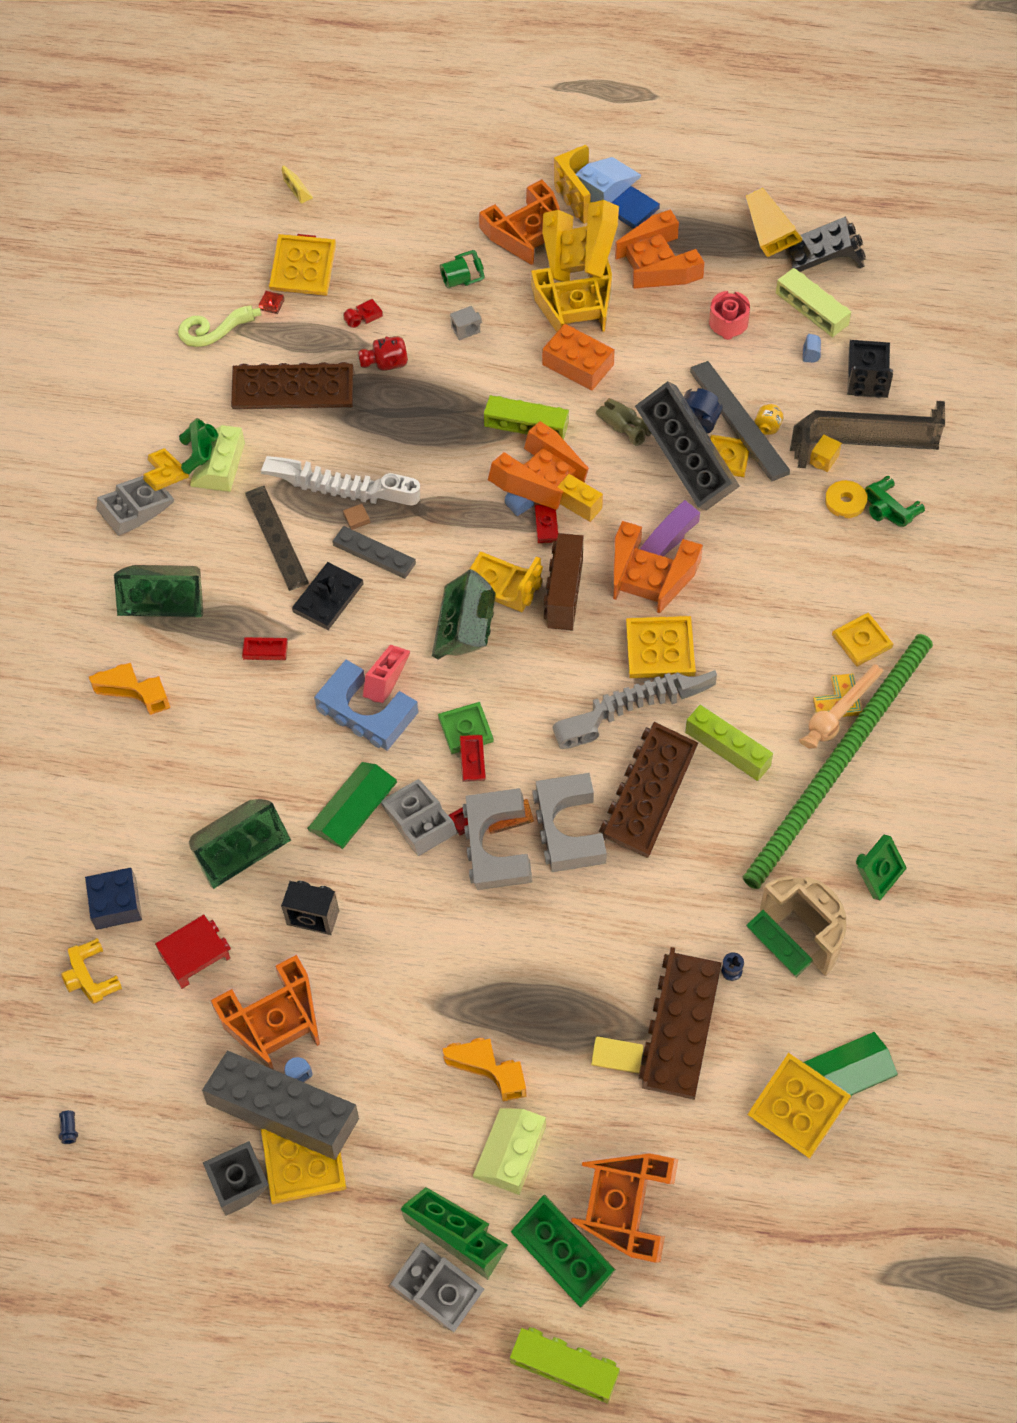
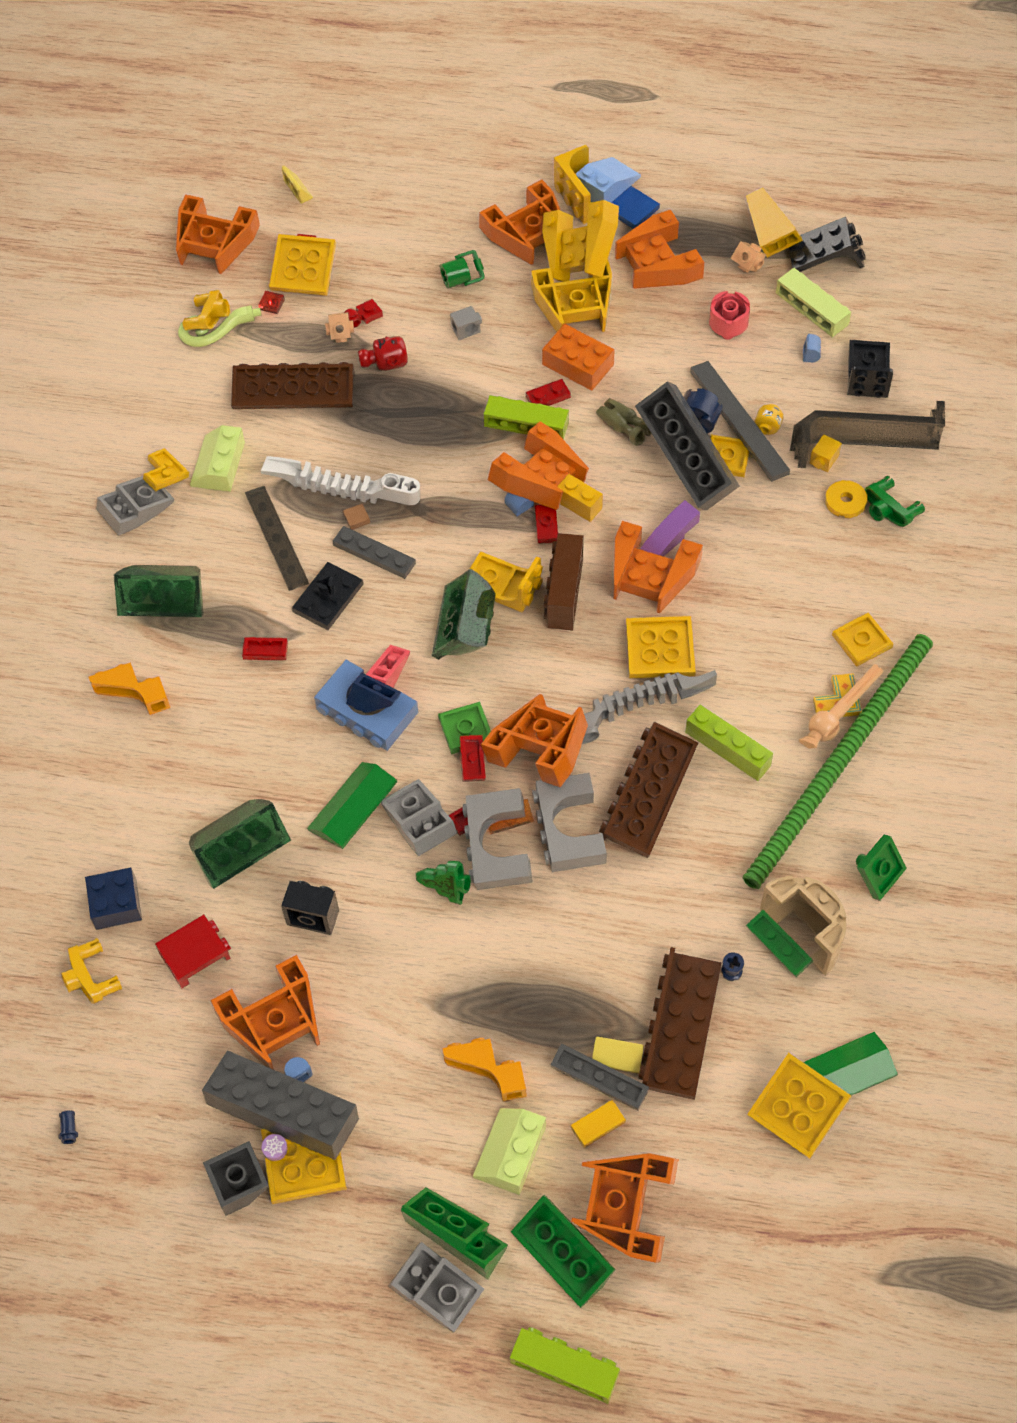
(201, 439): green connector -> none
(213, 235): none -> orange wedge
(213, 310): none -> yellow connector
(274, 1147): none -> lavender tile
(339, 319): none -> light nougat brick
(370, 694): none -> dark blue slope
(447, 880): none -> green rock
(540, 731): none -> orange wedge
(549, 393): none -> red plate
(598, 1123): none -> yellow tile
(599, 1077): none -> dark grey plate
(748, 257): none -> light nougat brick

